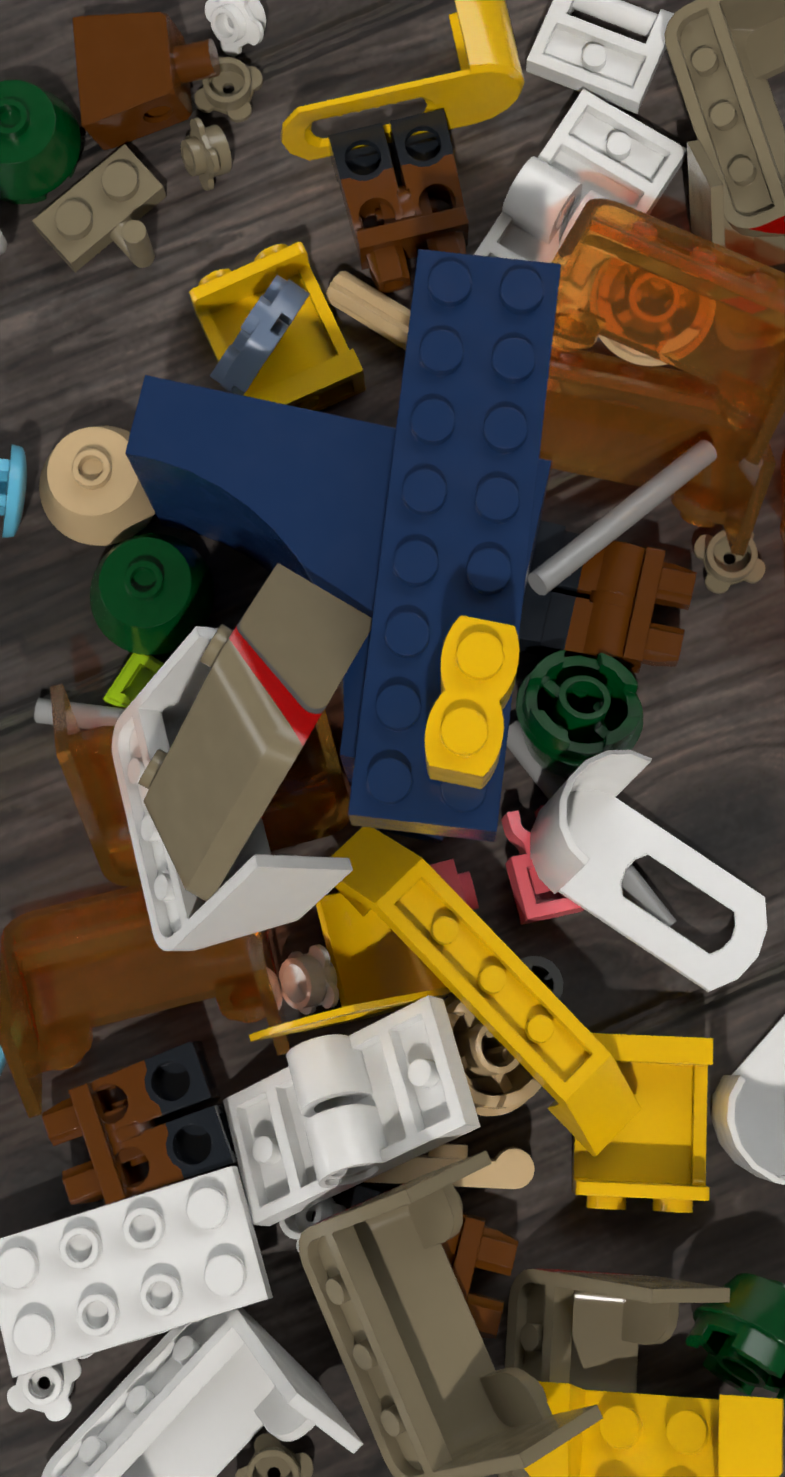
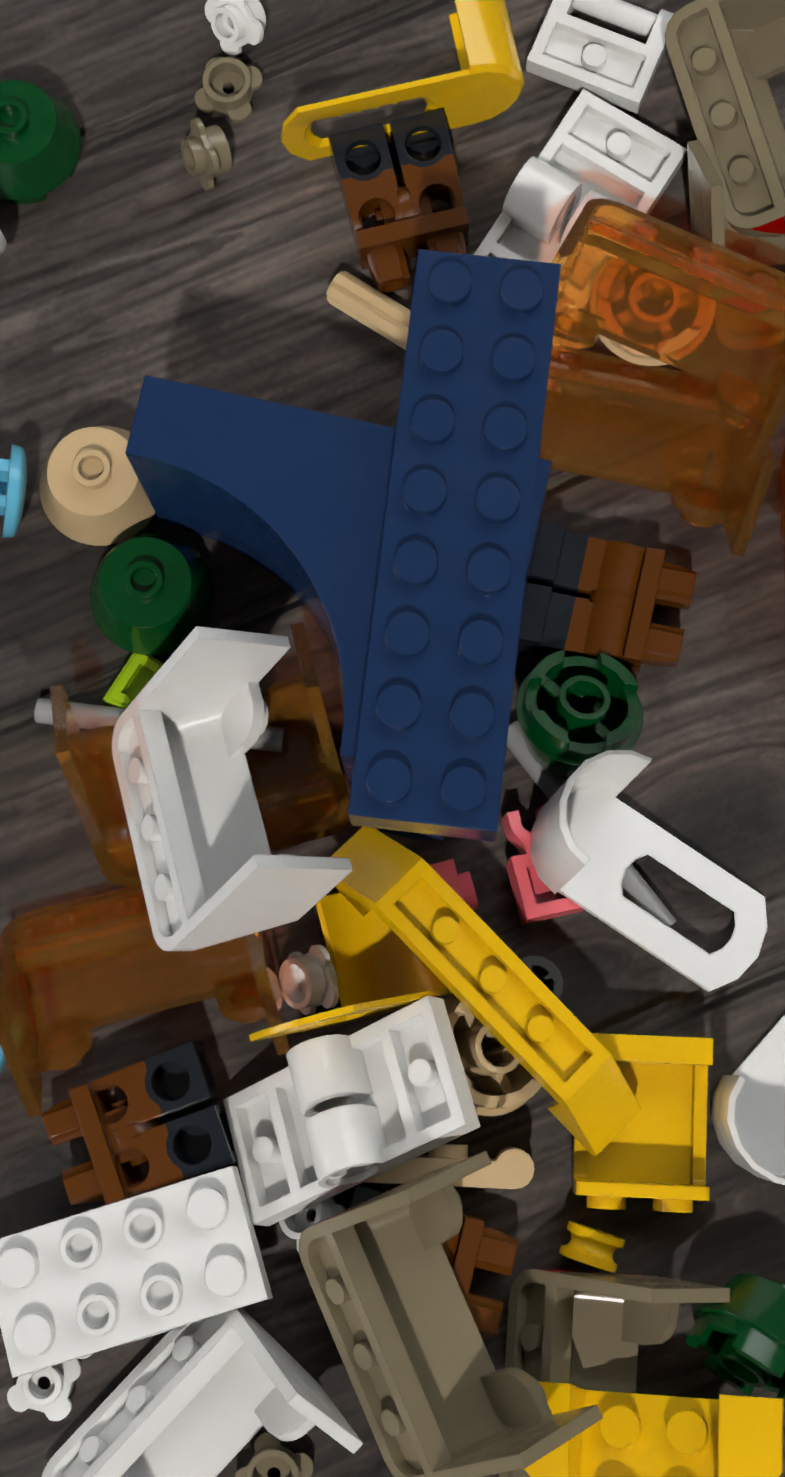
(103, 211): dark tan plate -> none
(136, 74): reddish brown torso -> none
(249, 723): dark tan windscreen -> none
(259, 335): sand blue plate -> none
(311, 361): yellow panel -> none
(467, 717): yellow brick -> none
(591, 1246): none -> yellow bush
(621, 517): light grey bar -> none
(720, 574): dark tan plate -> none

